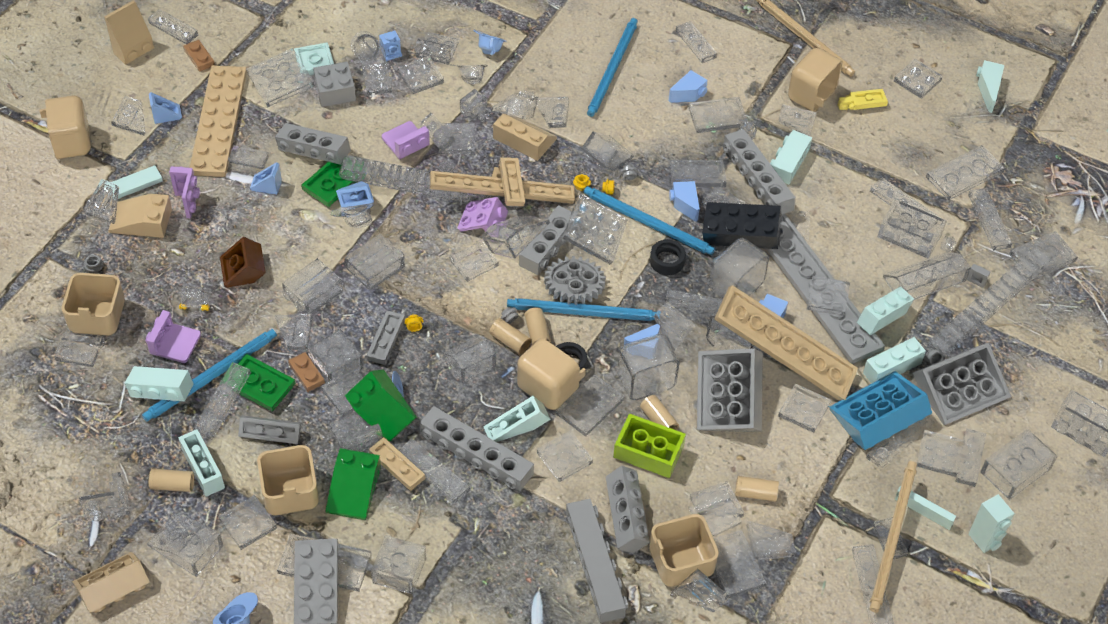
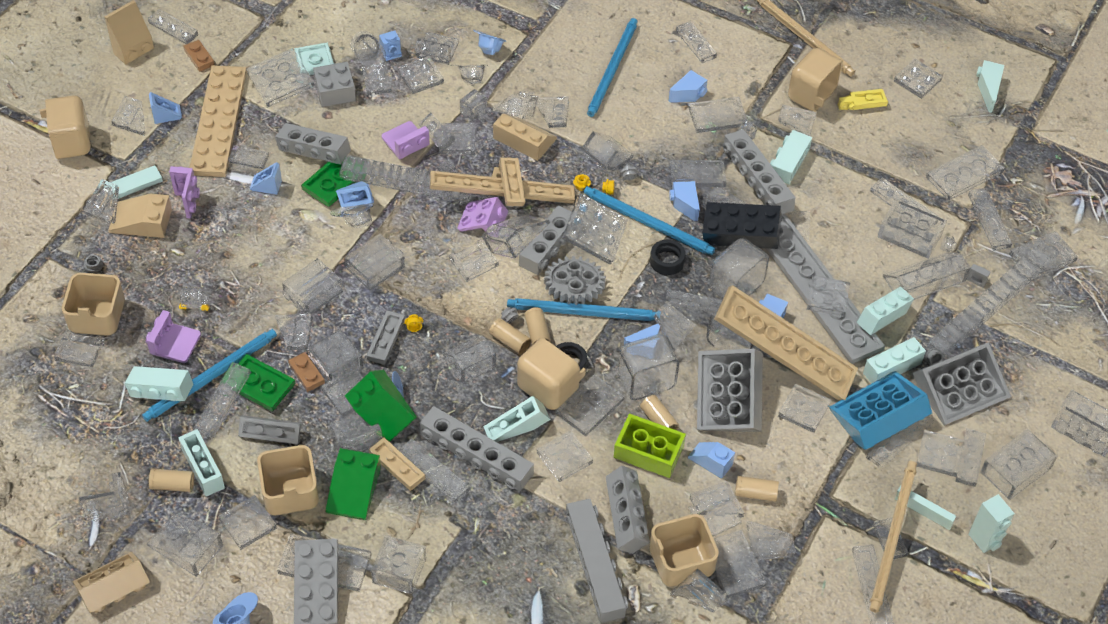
(242, 263): reddish brown slope -> none
(713, 457): none -> light blue slope

